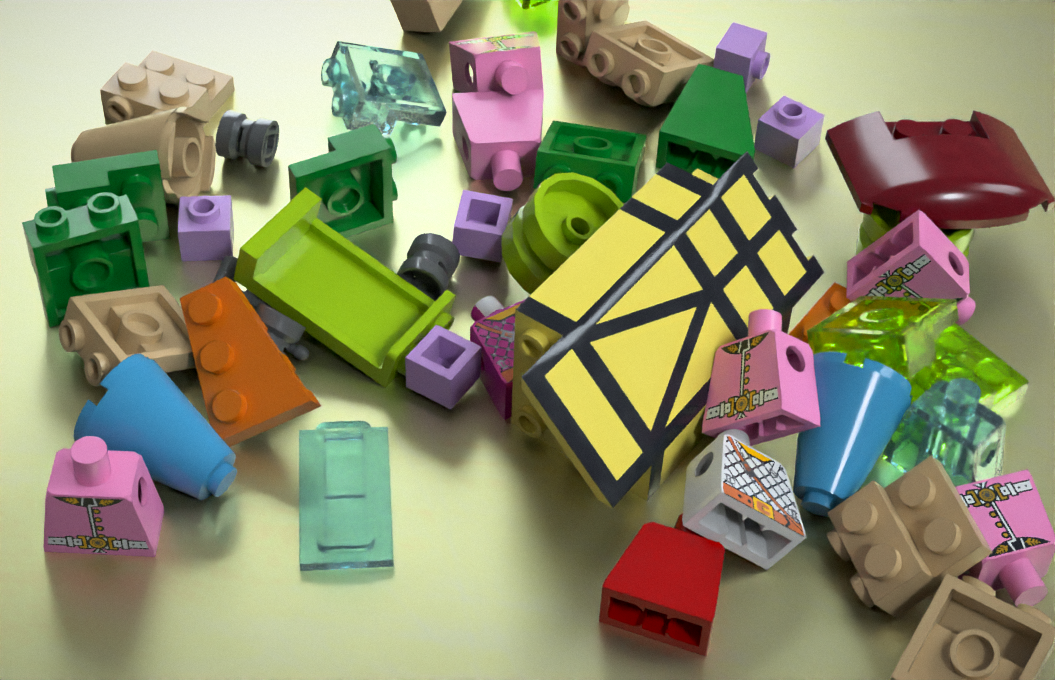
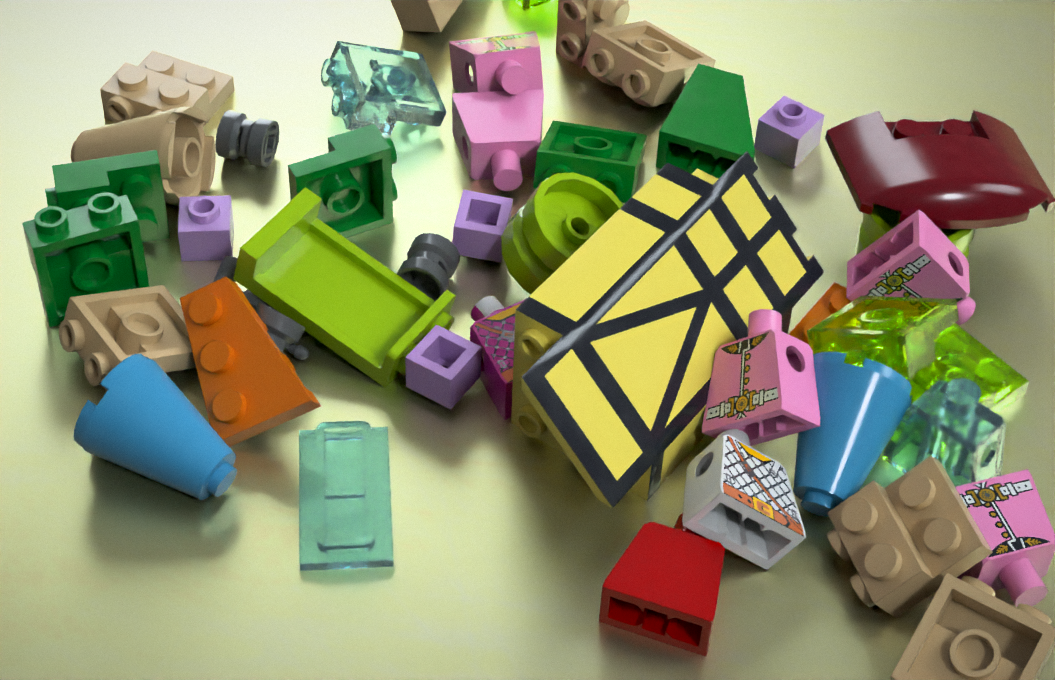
(101, 502): bright pink torso -> none
(743, 53): lavender plate -> none

